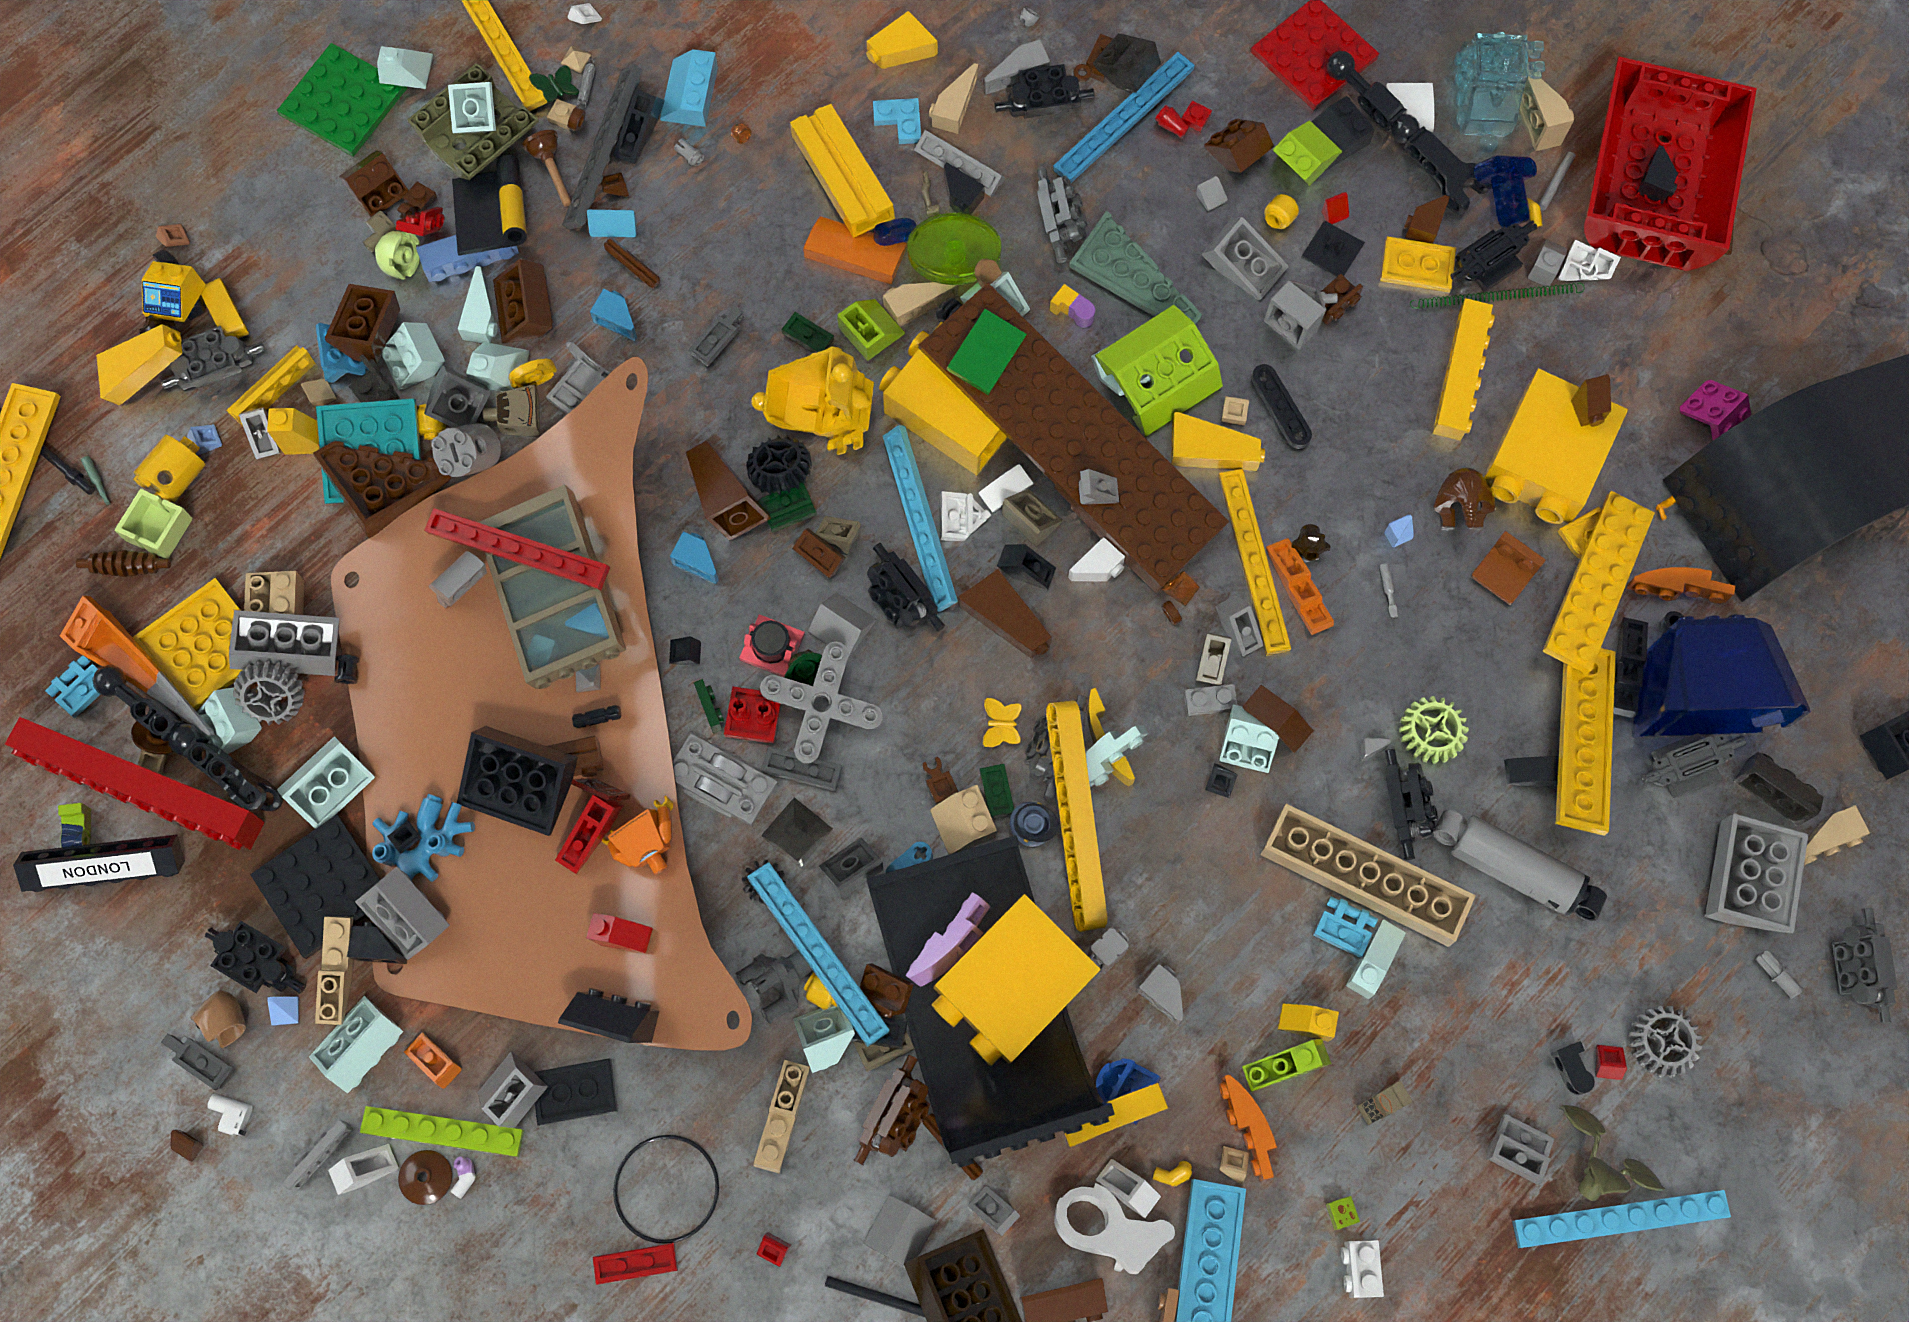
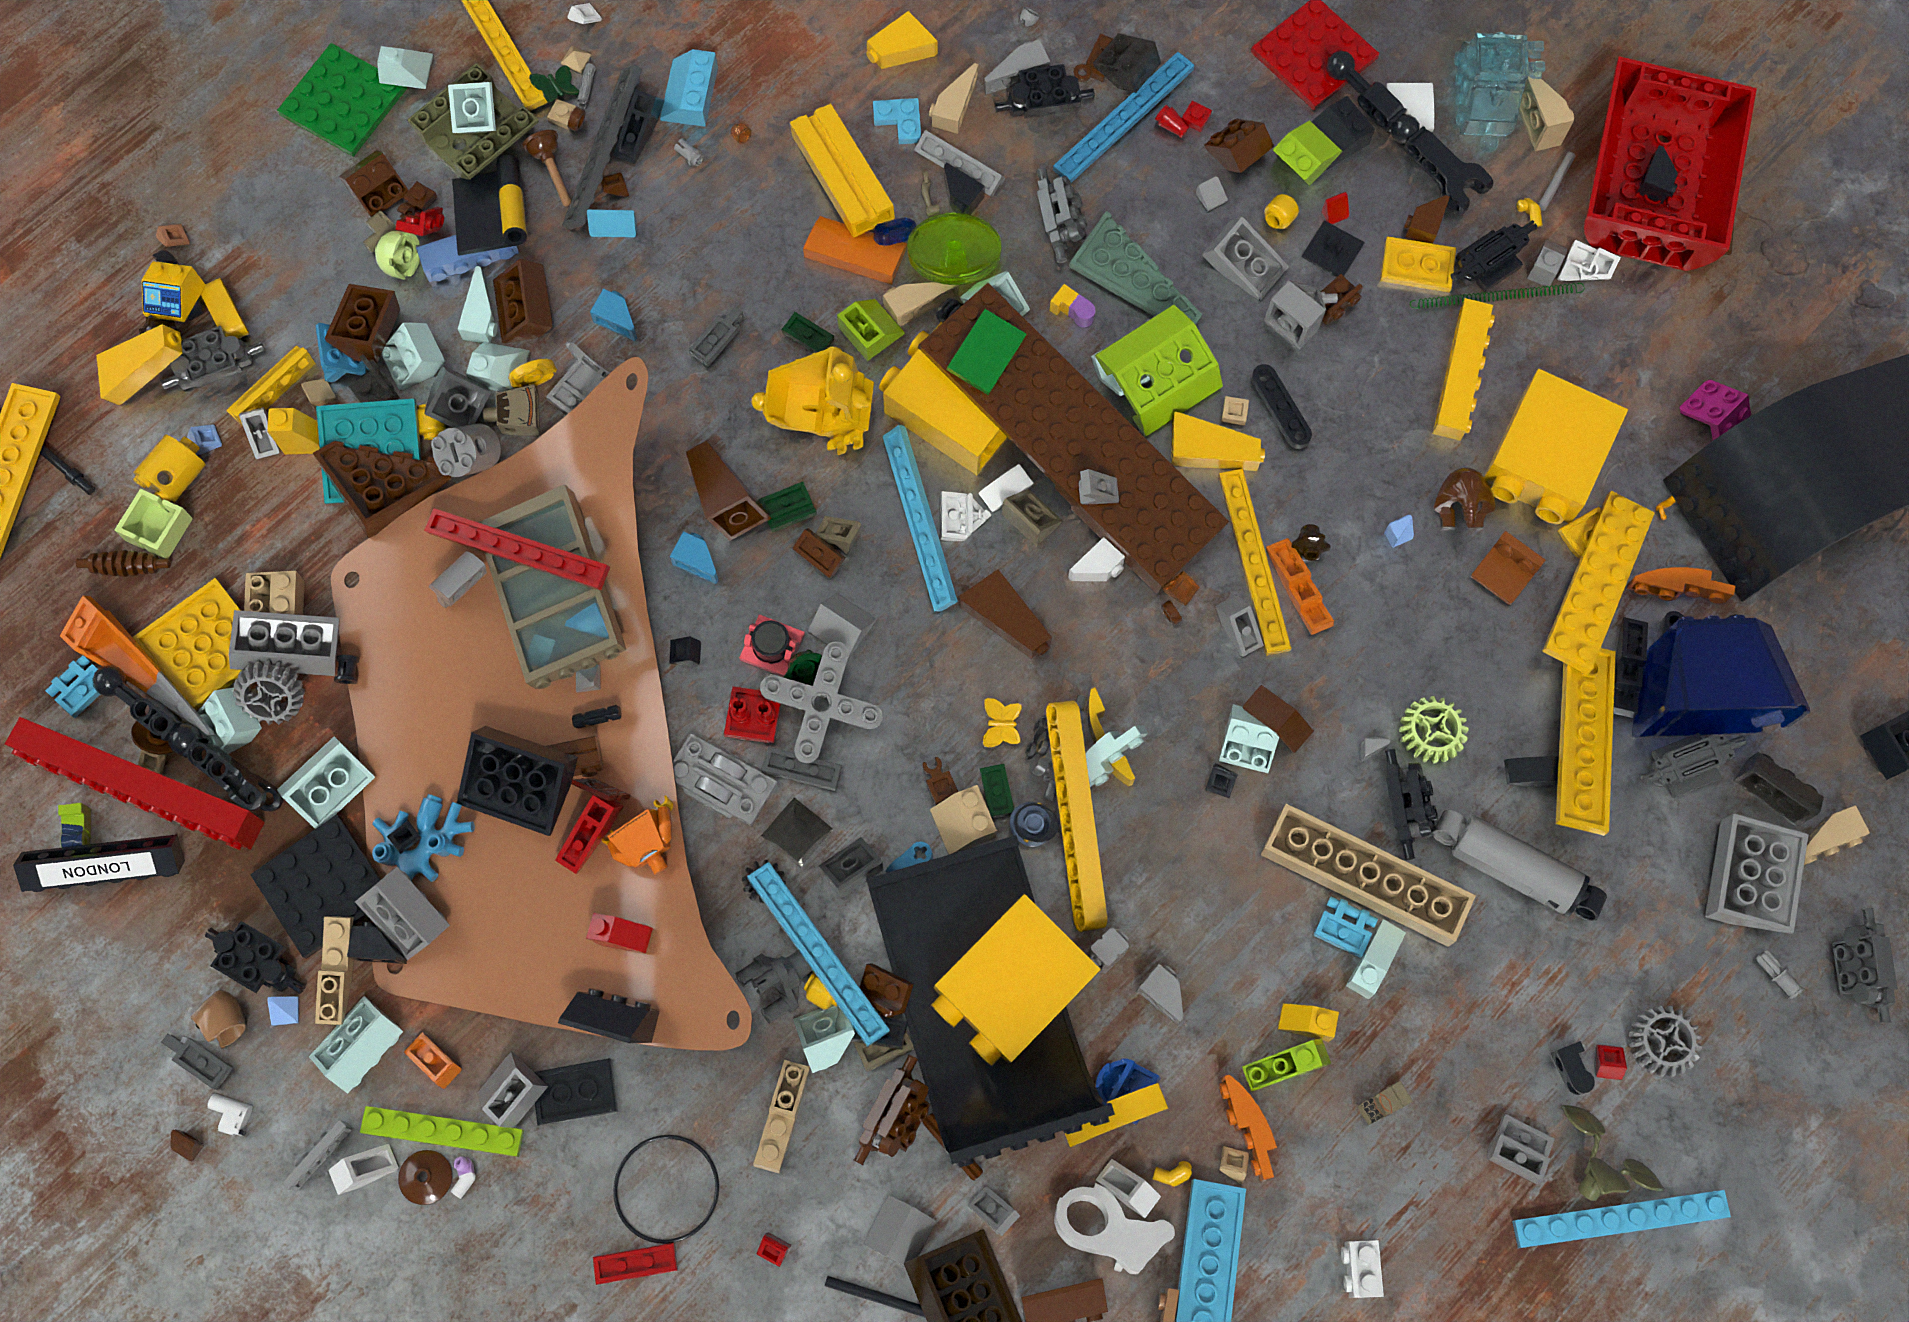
(94, 477): sand green piece -> none
(632, 263): reddish brown axle -> none
(713, 715): dark green plate -> none
(779, 465): black gear -> none
(901, 592): black piece -> none
(945, 951): lavender slope -> none
(986, 271): medium nougat tile -> none
(1026, 565): black slope -> none
(1210, 699): light grey plate -> none
(1213, 658): slope -> none
(1342, 1213): lime slope -> none
(1389, 589): light grey piece -> none
(1508, 186): clear blue beam -> none
(1593, 401): reddish brown slope -> none

